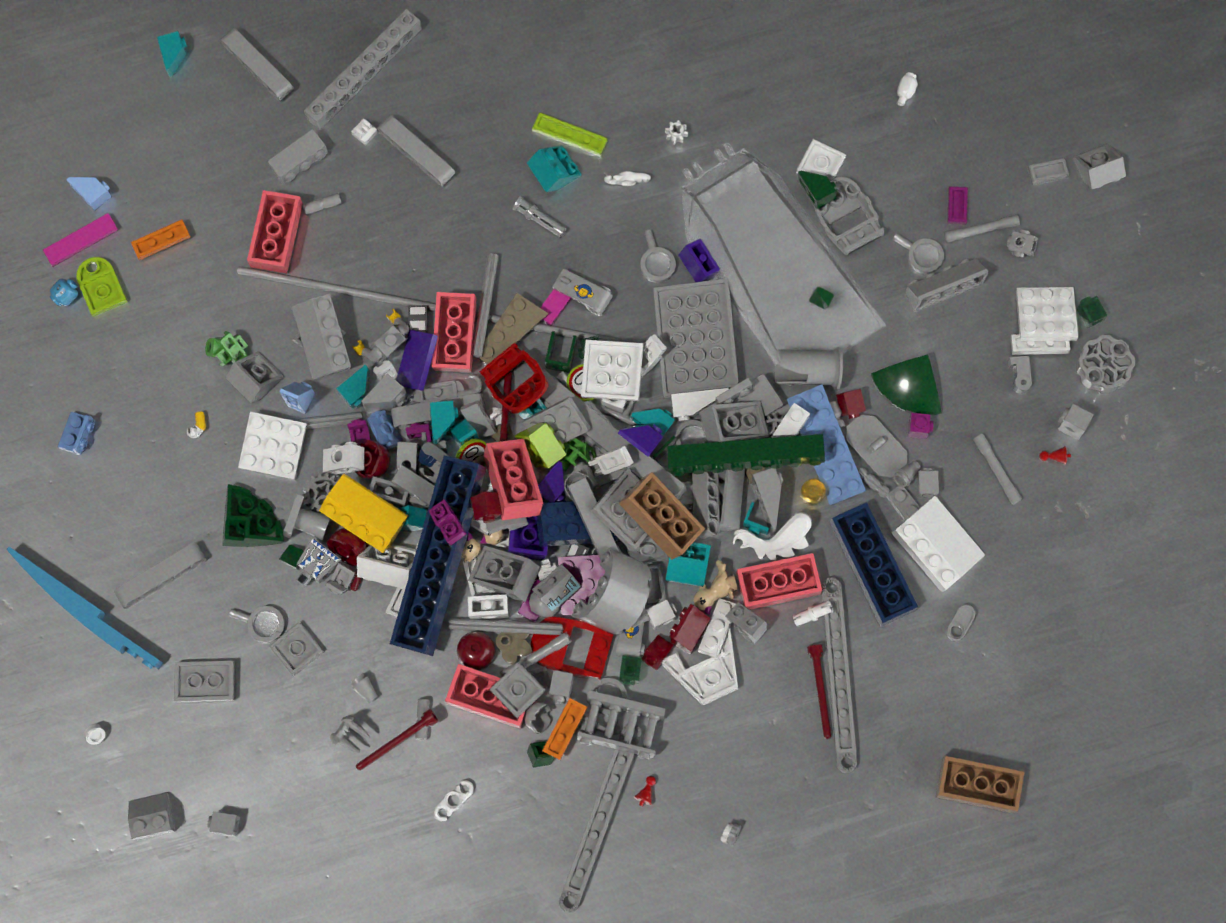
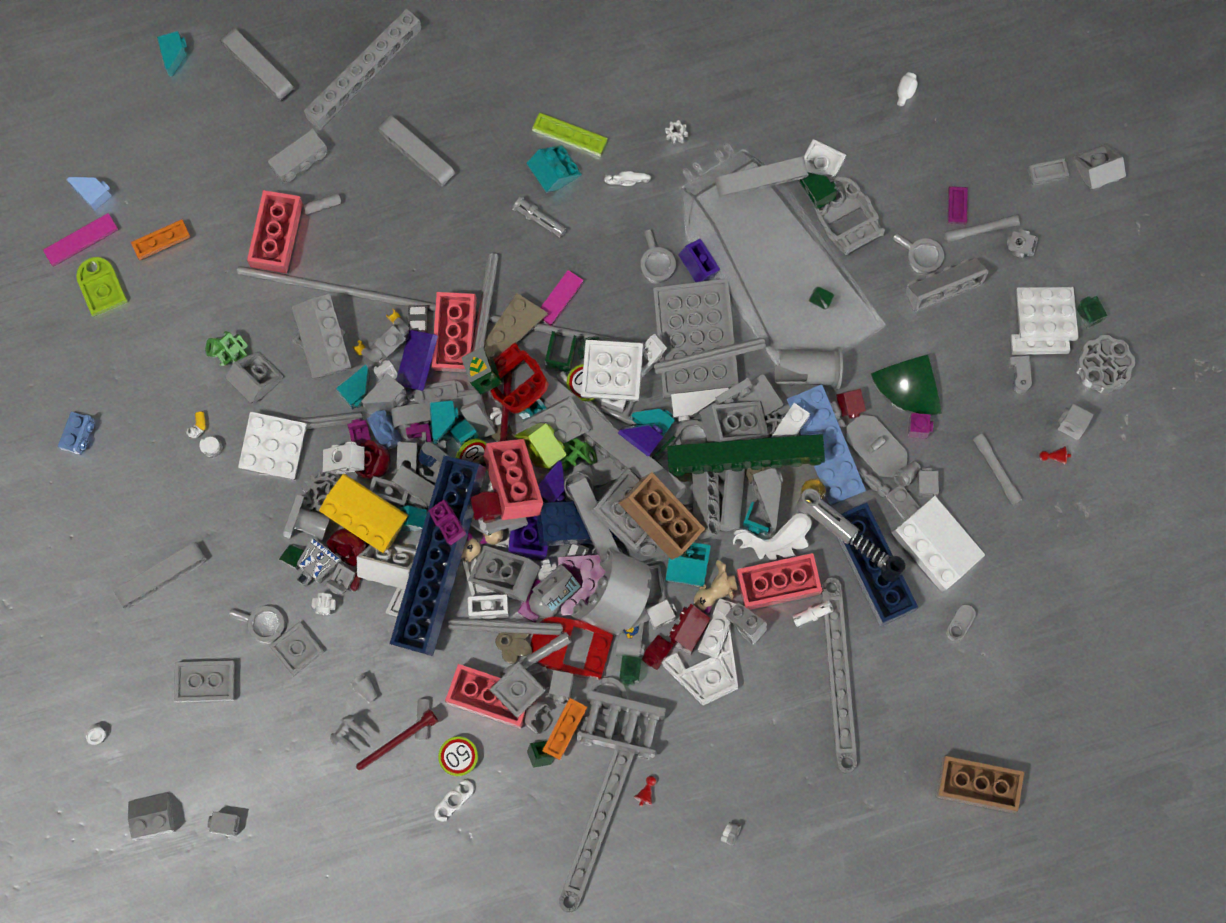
(63, 292): dark azure head -> none
(84, 611): dark azure slope -> none
(211, 446): none -> white piece
(249, 520): dark green brick -> none
(298, 396): light blue slope -> none
(323, 604): none -> white gear
(364, 131): white tile -> none
(458, 756): none -> piece
(476, 650): dark red cylinder -> none
(481, 371): none -> piece
(583, 291): light grey door -> none
(611, 461): white hinge -> none
(710, 355): none -> light grey axle
(761, 177): none -> light grey beam
(815, 653): dark red piece -> none
(849, 533): none -> piece

